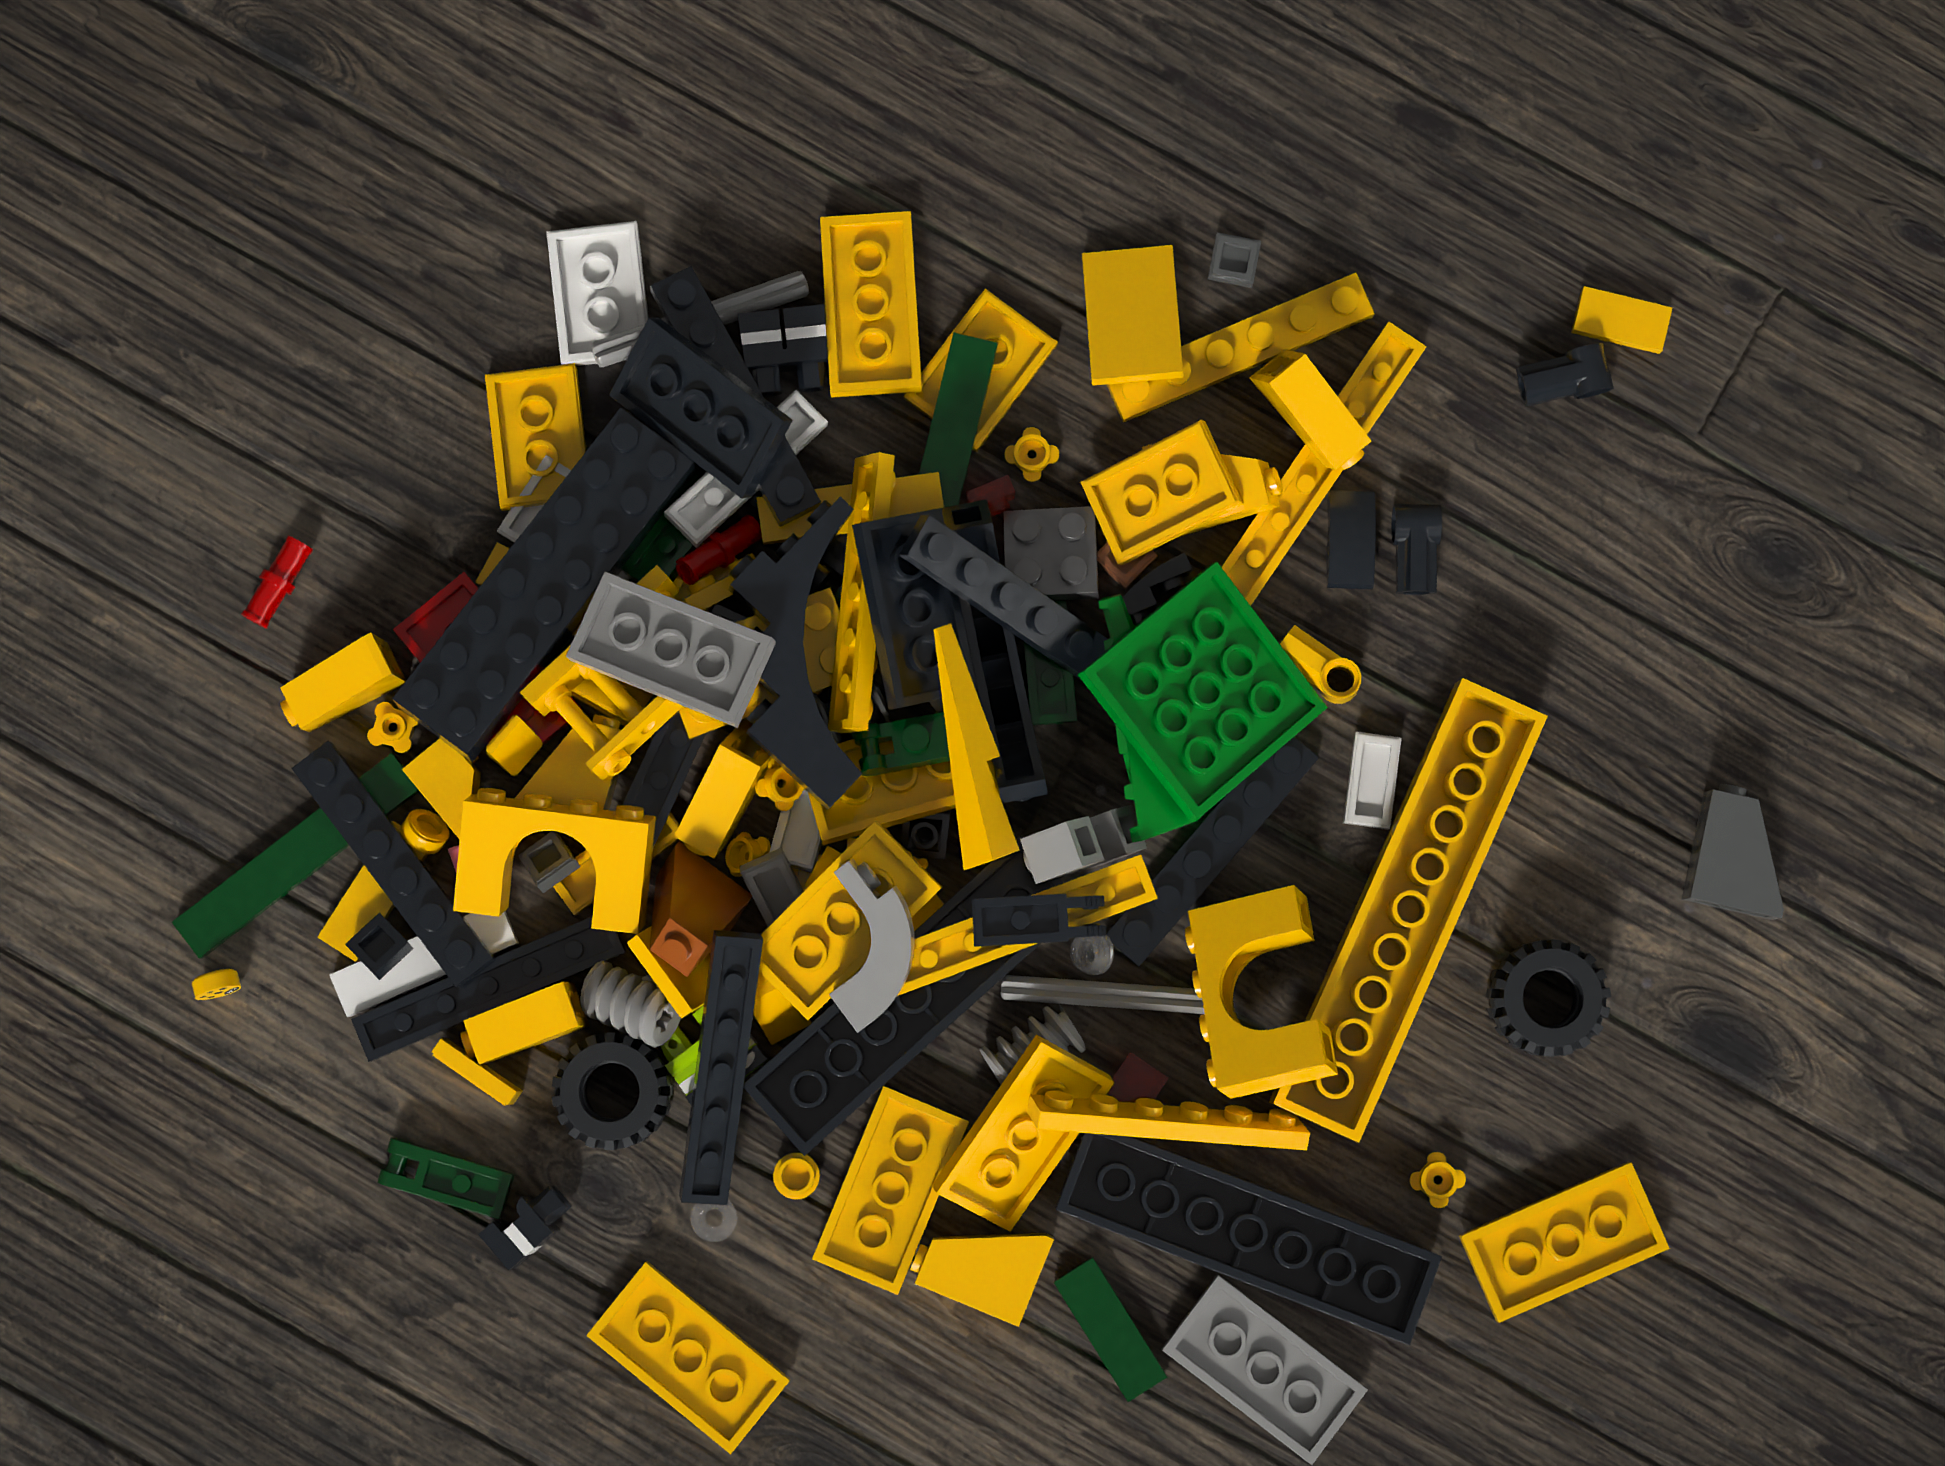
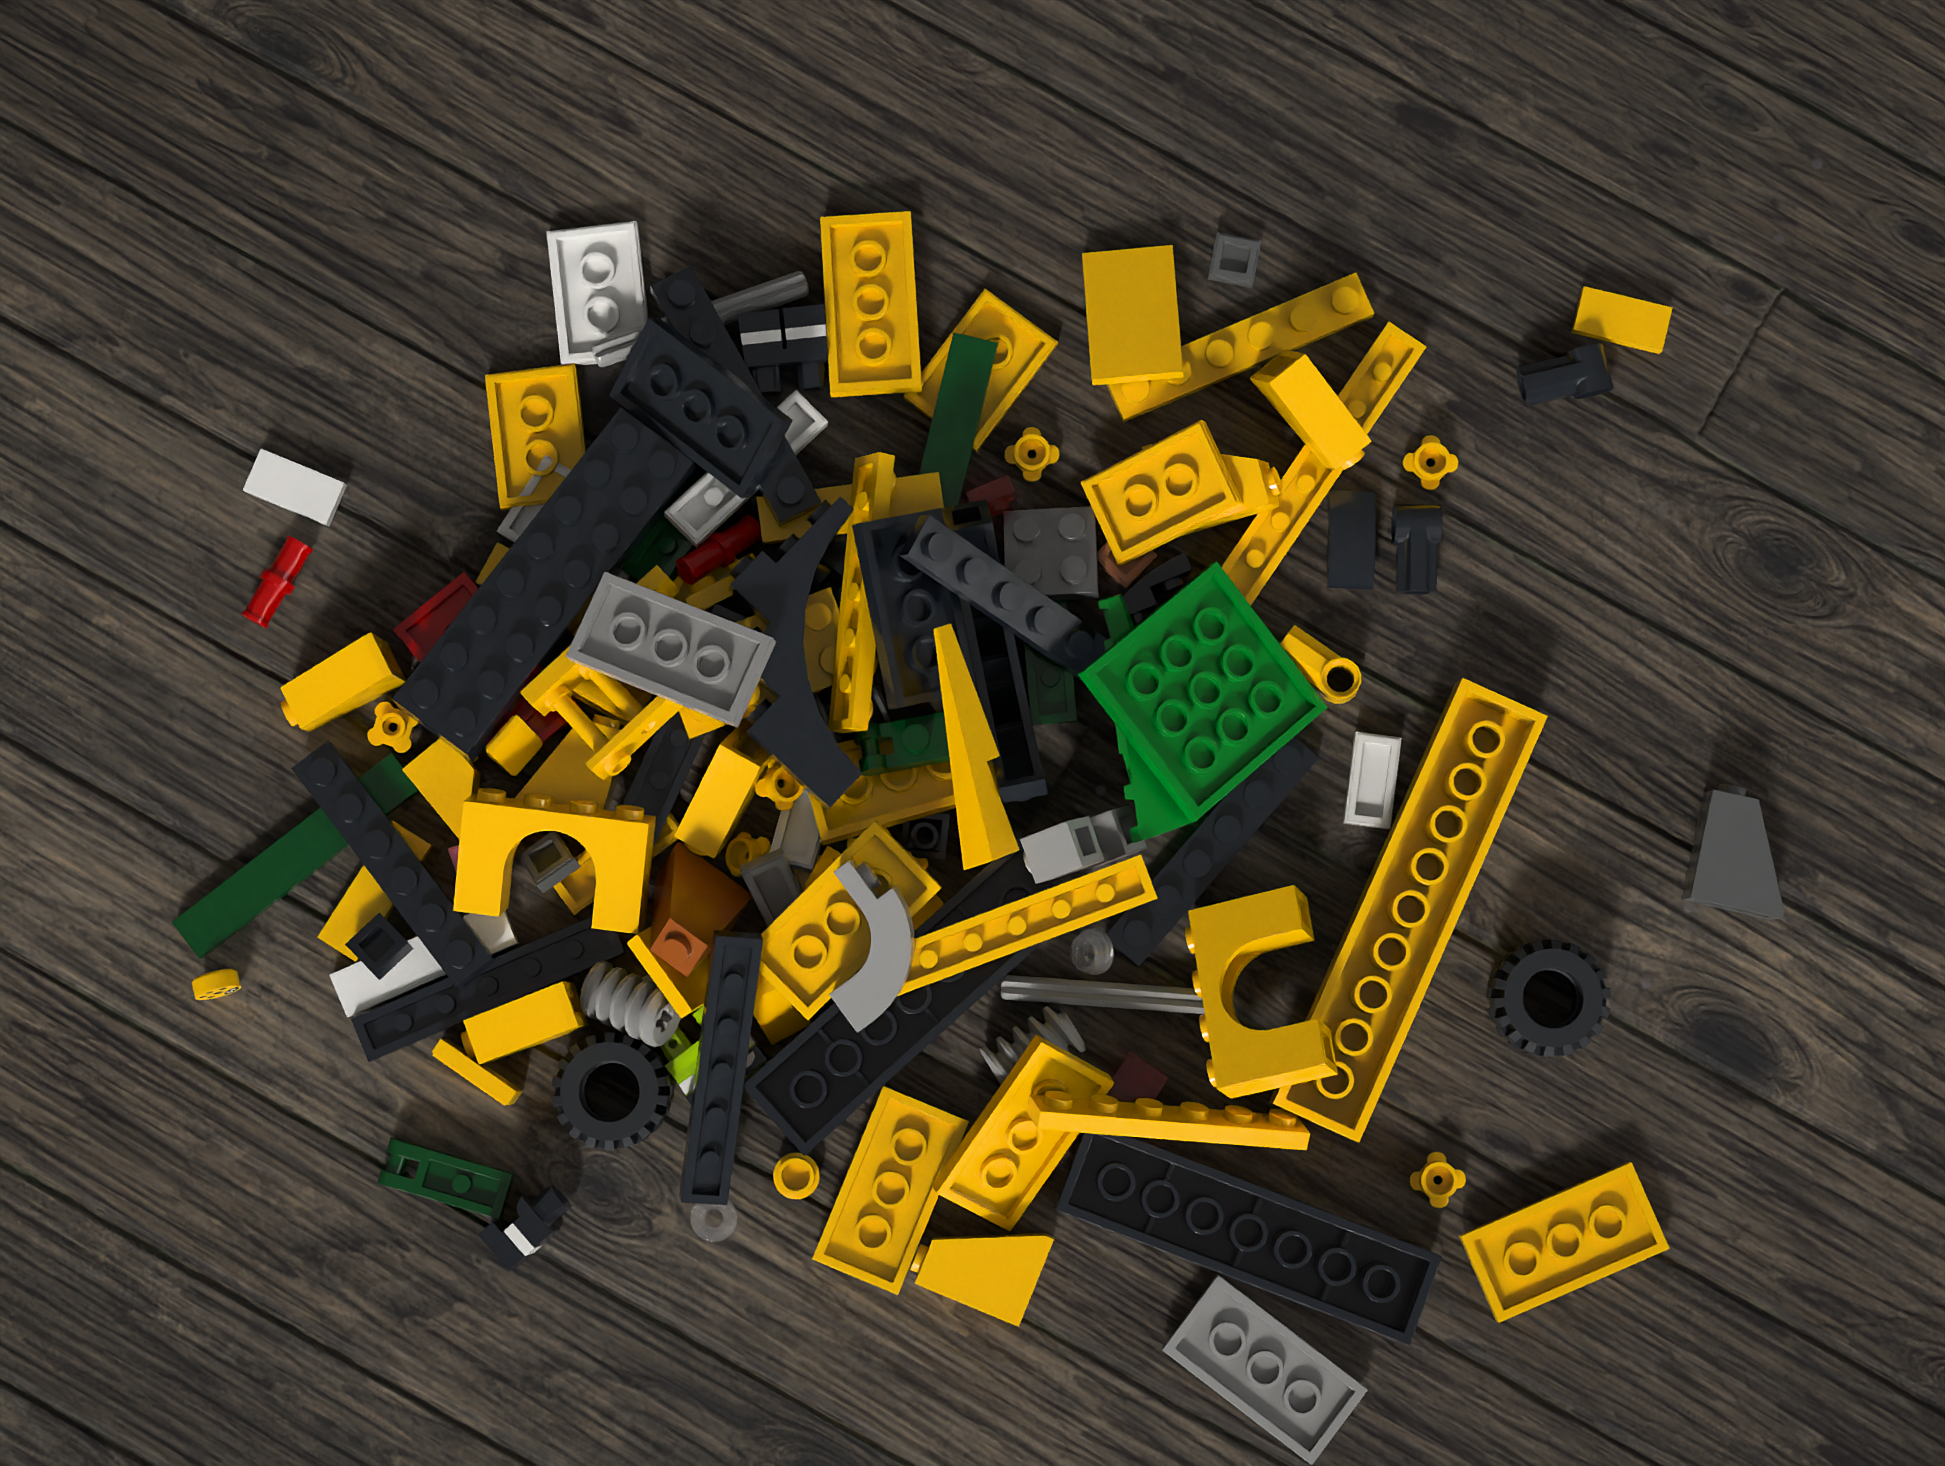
(294, 487): none -> white tile
(424, 831): yellow tile -> none
(688, 1357): yellow plate -> none
(1031, 919): black hinge -> none
(1110, 1329): dark green tile -> none
(1430, 449): none -> yellow plate

